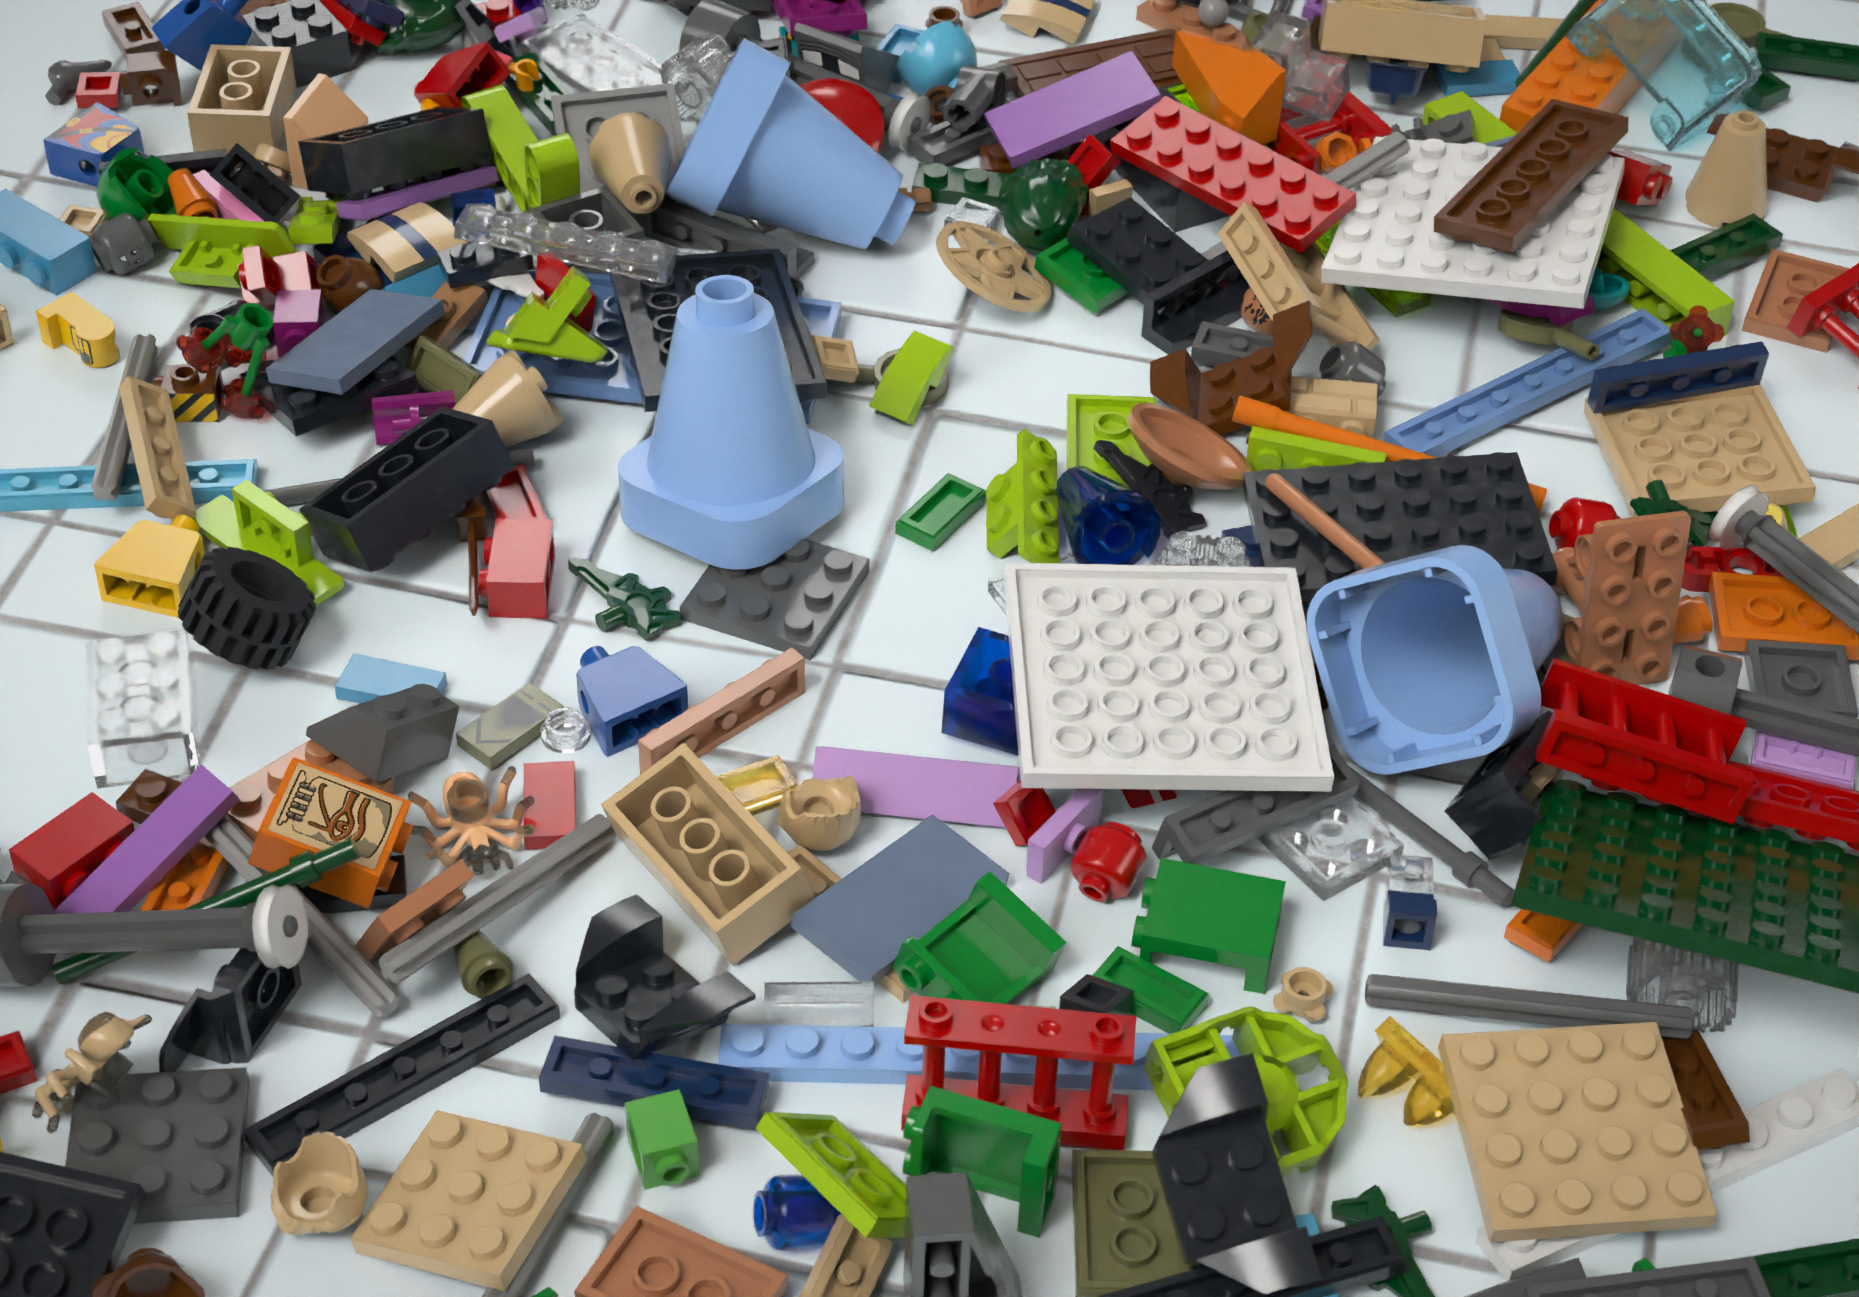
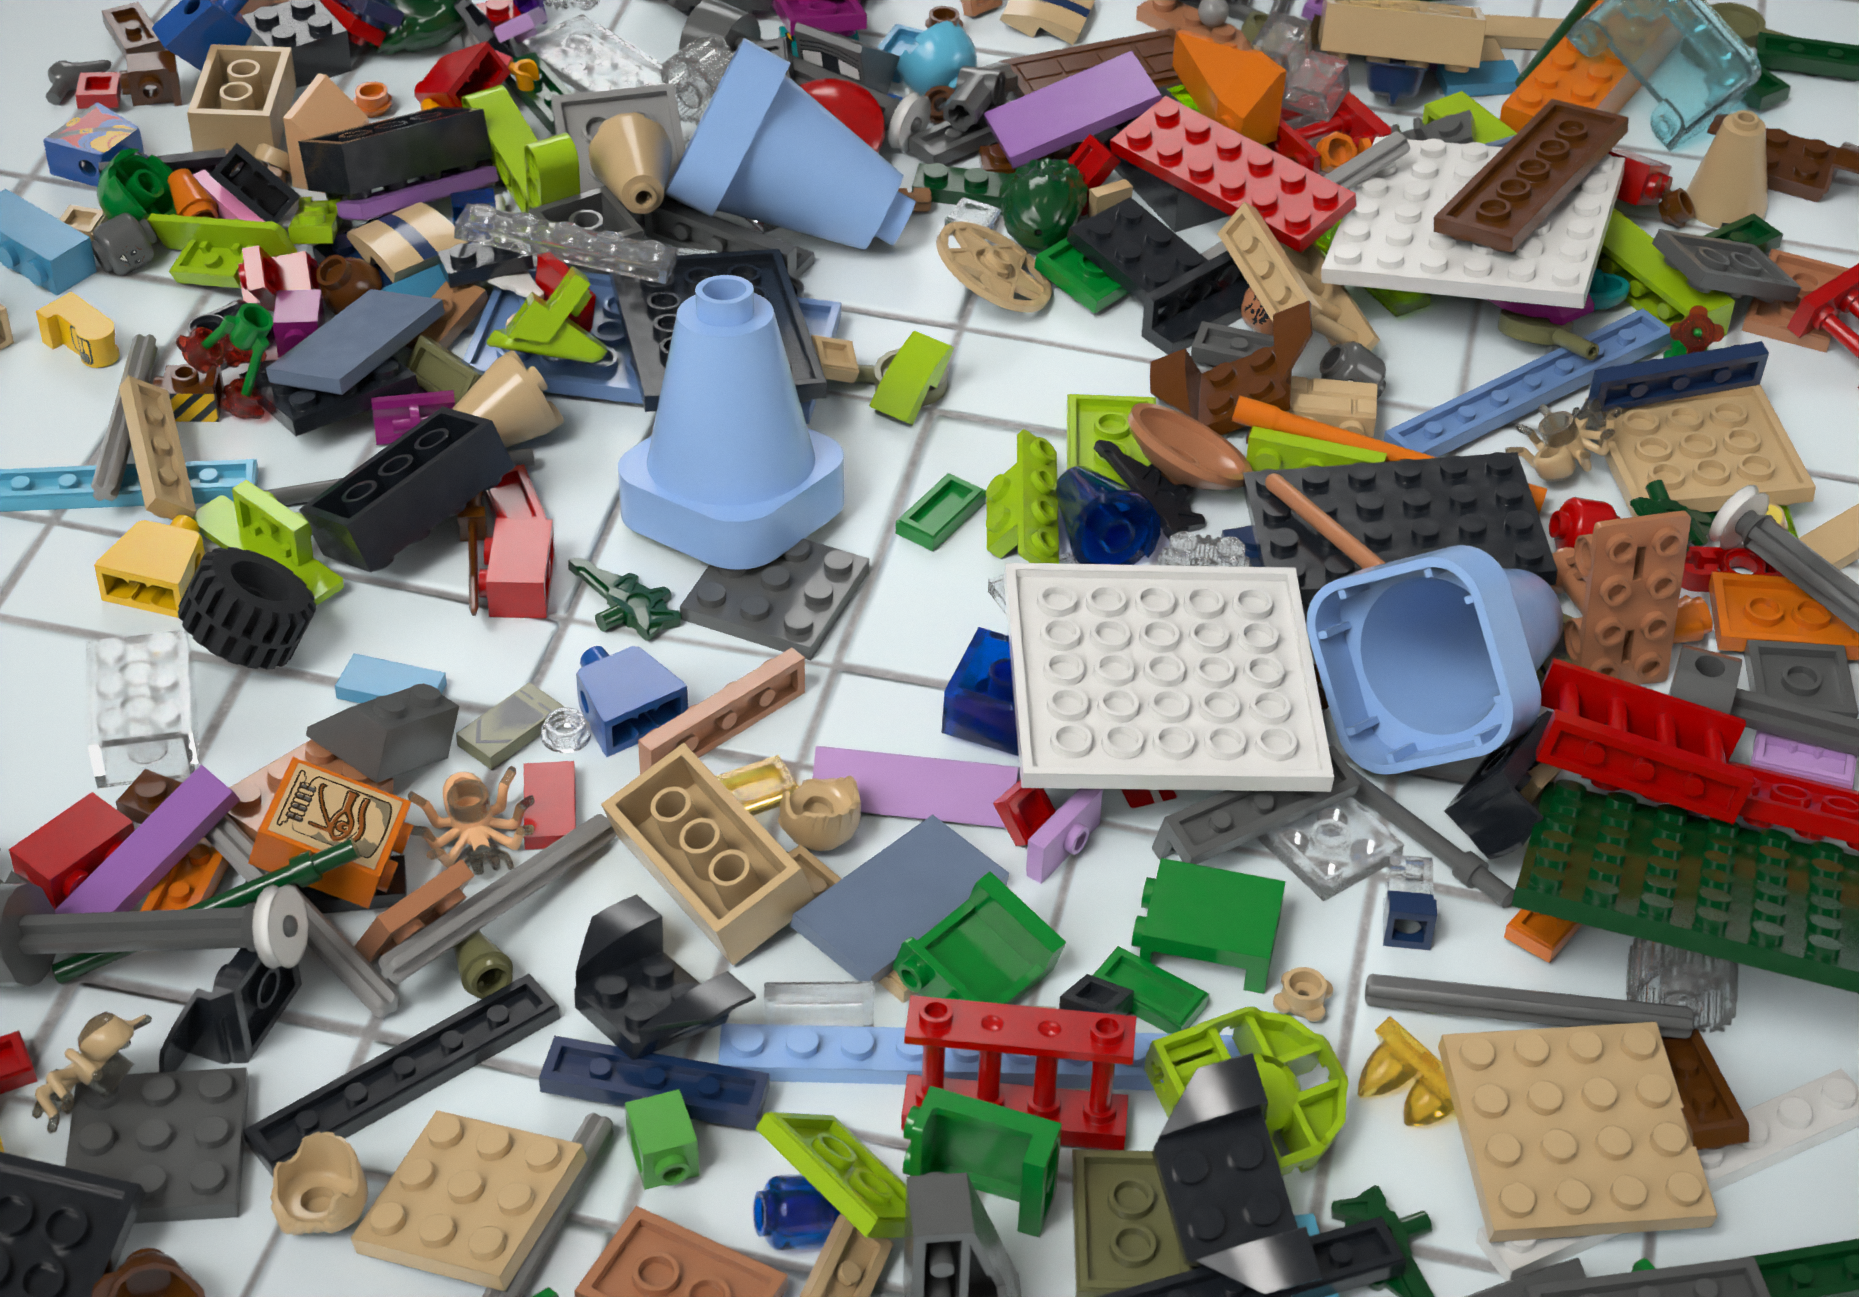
(373, 98): none -> orange plate
(1108, 861): red head -> none
(1565, 438): none -> animal
(1676, 207): none -> reddish brown plate
(1725, 266): none -> dark grey plate

